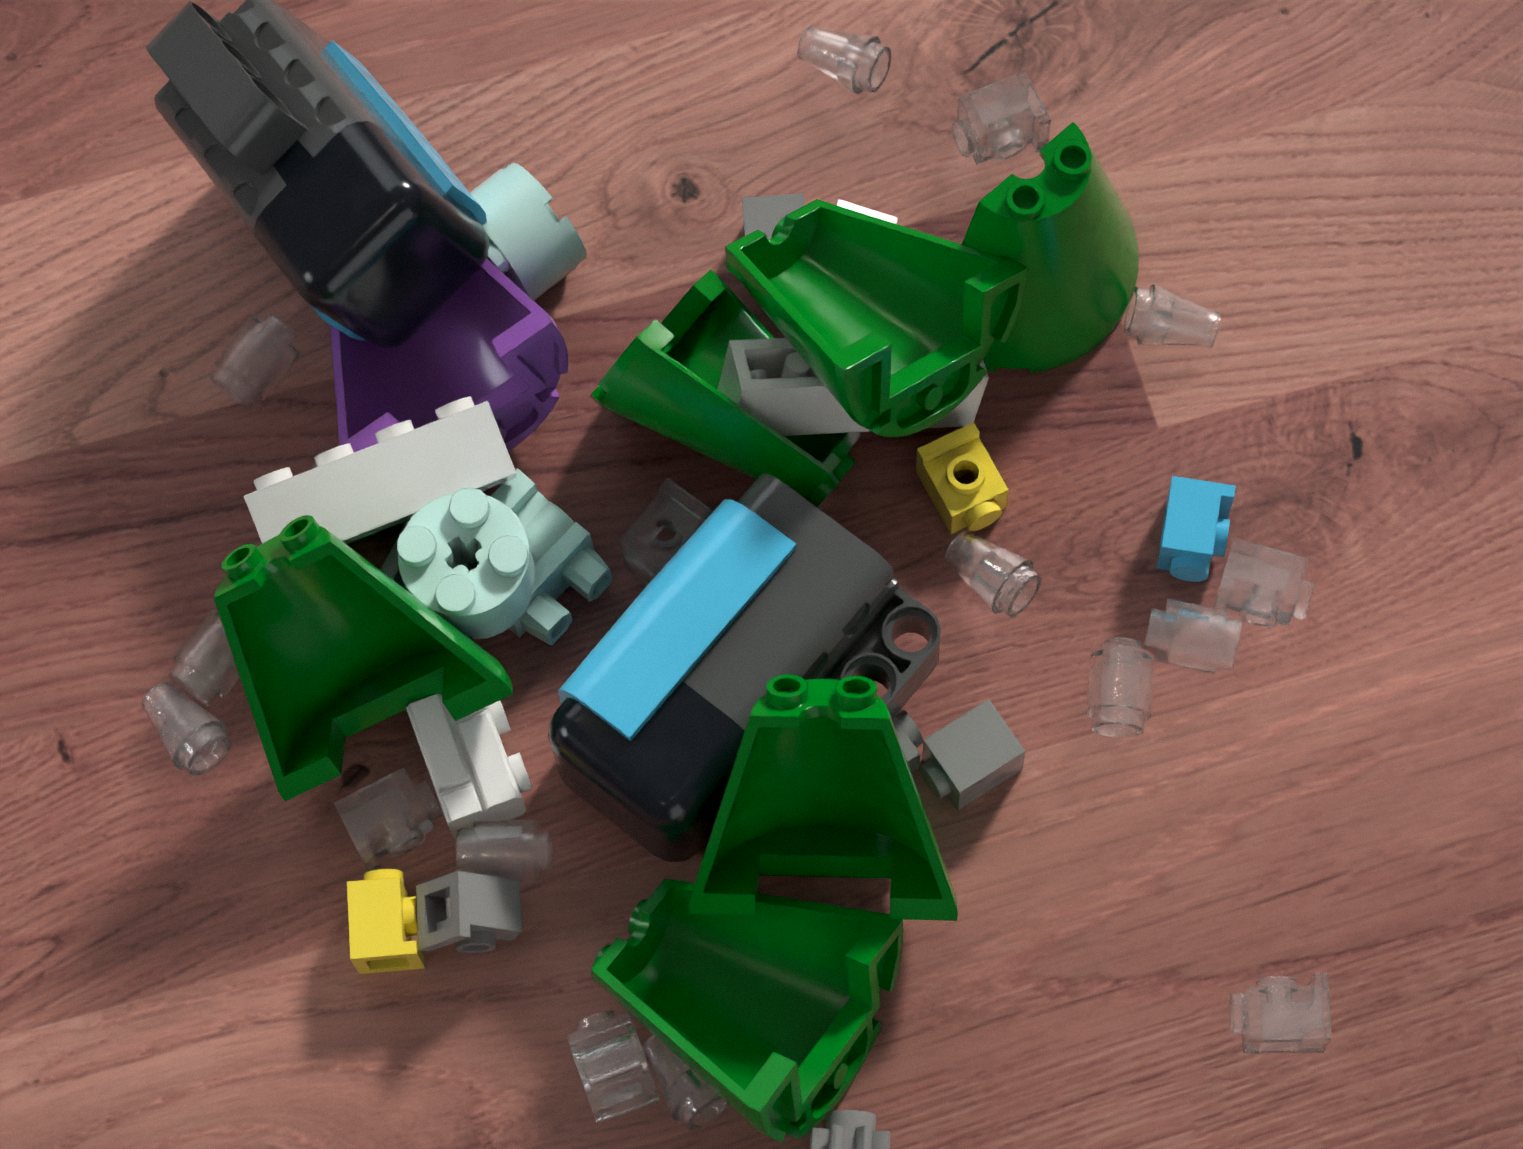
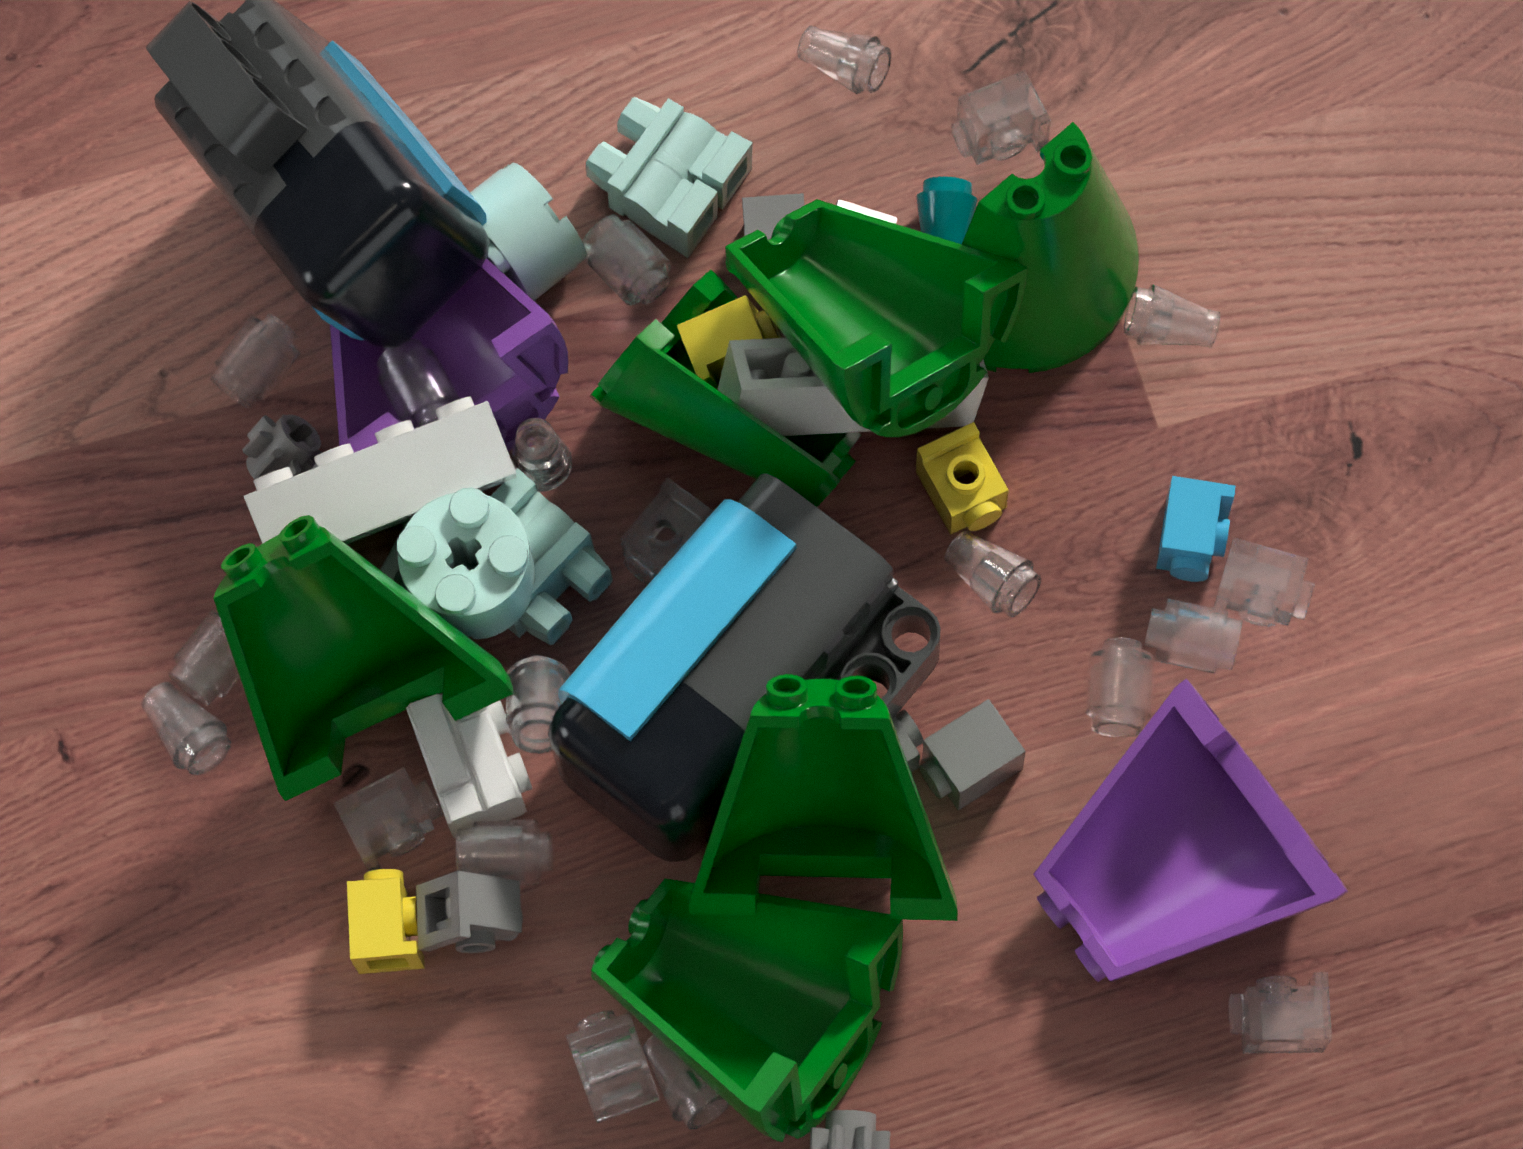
(280, 445): none -> light grey gear
(415, 382): none -> clear brick
(534, 701): none -> clear brick
(541, 454): none -> clear cone
(627, 260): none -> clear brick
(672, 173): none -> light aqua hips
(709, 335): none -> light yellow brick
(946, 207): none -> teal cone
(1180, 849): none -> medium lavender cone

